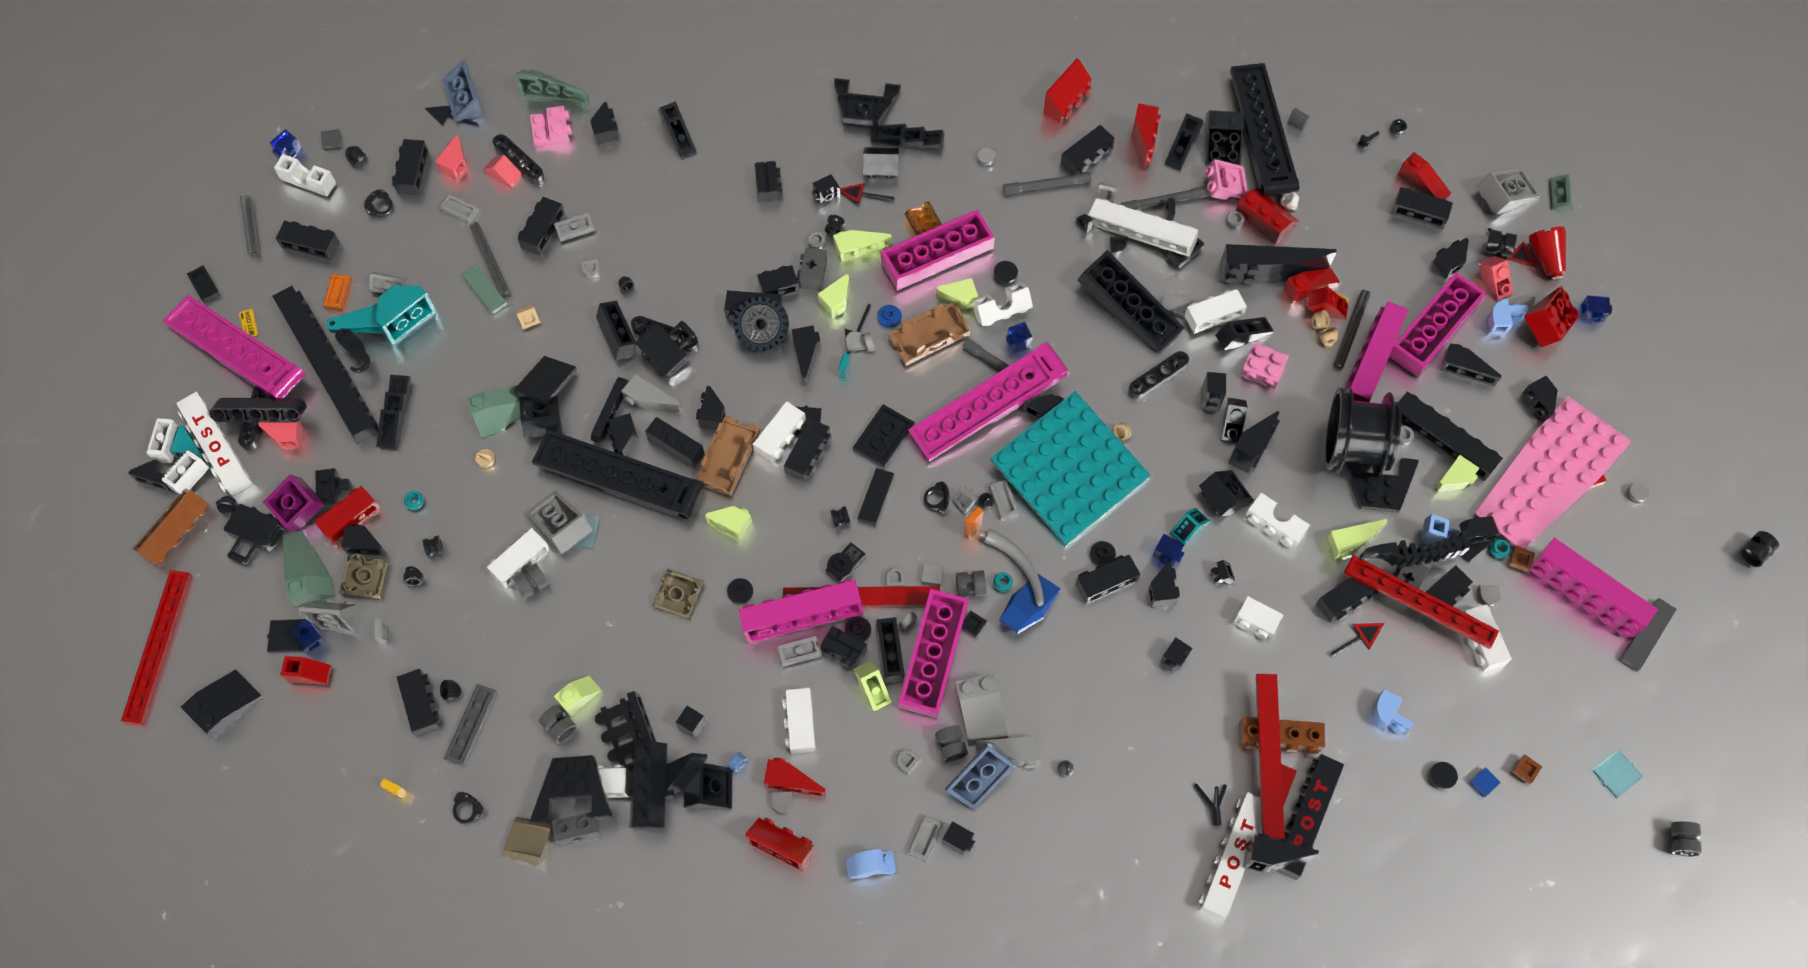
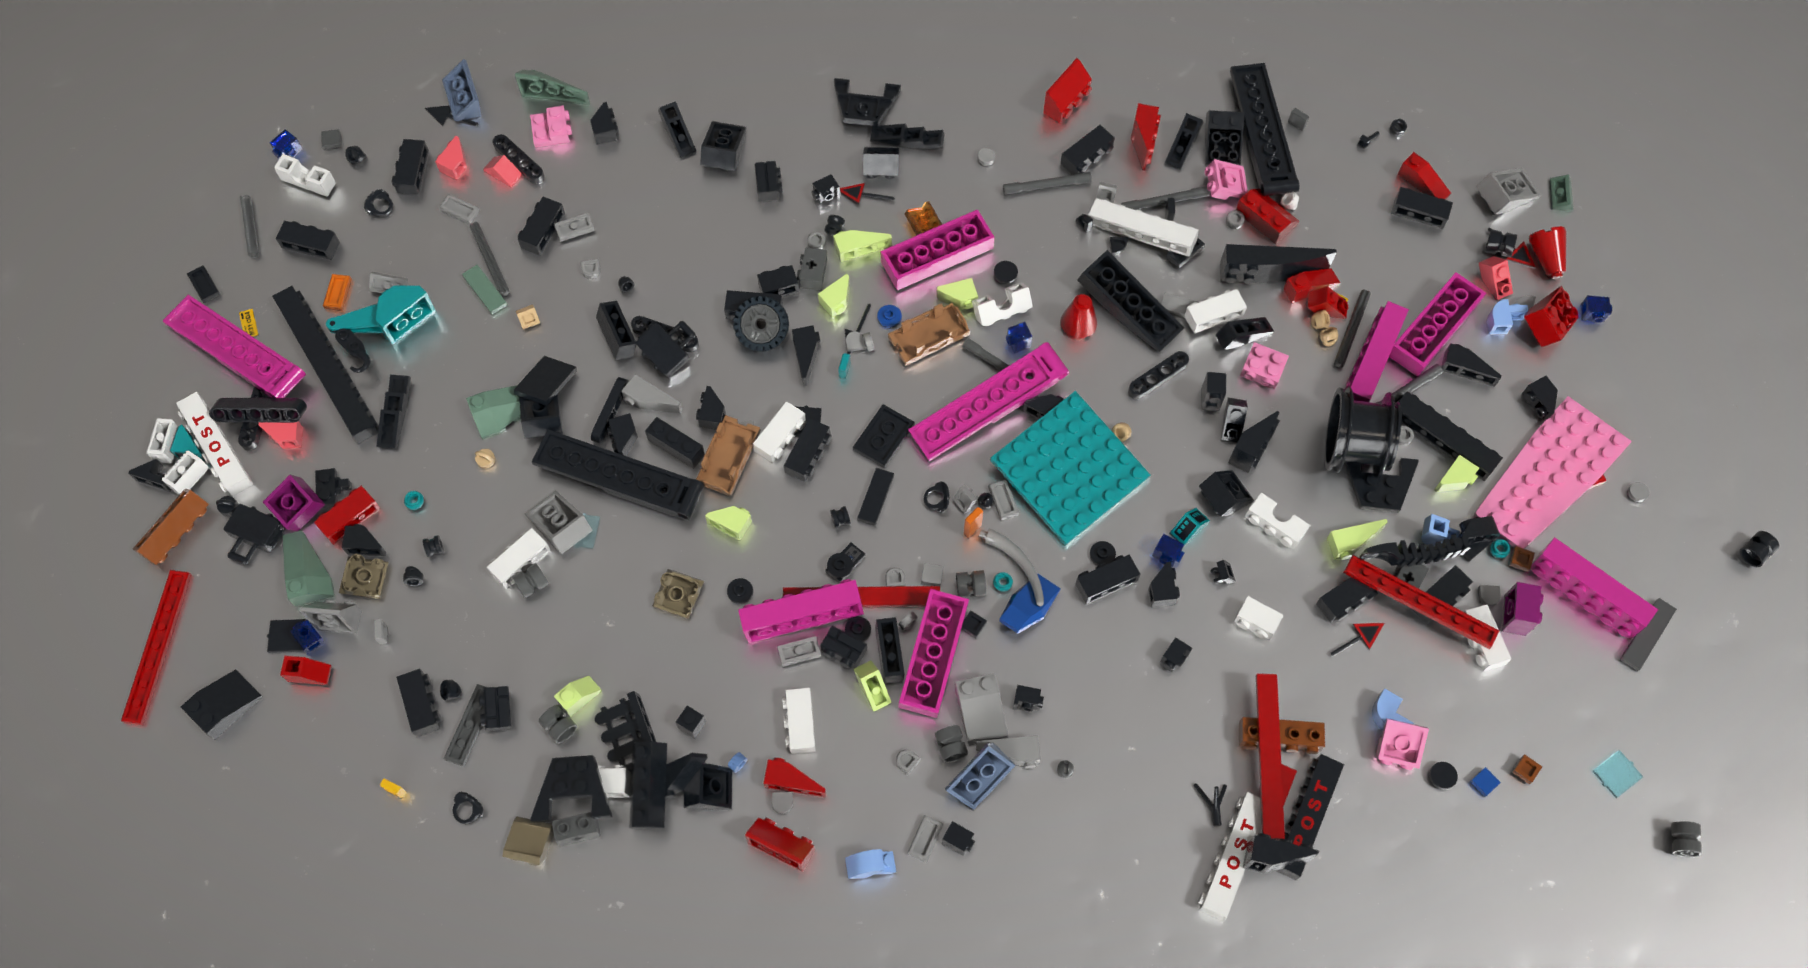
(496, 708): none -> black brick
(722, 146): none -> black slope
(1028, 698): none -> black brick
(1079, 318): none -> red cone
(1402, 744): none -> bright pink plate
(1427, 376): none -> dark grey piece
(1453, 258): black slope -> none
(1522, 609): none -> magenta brick

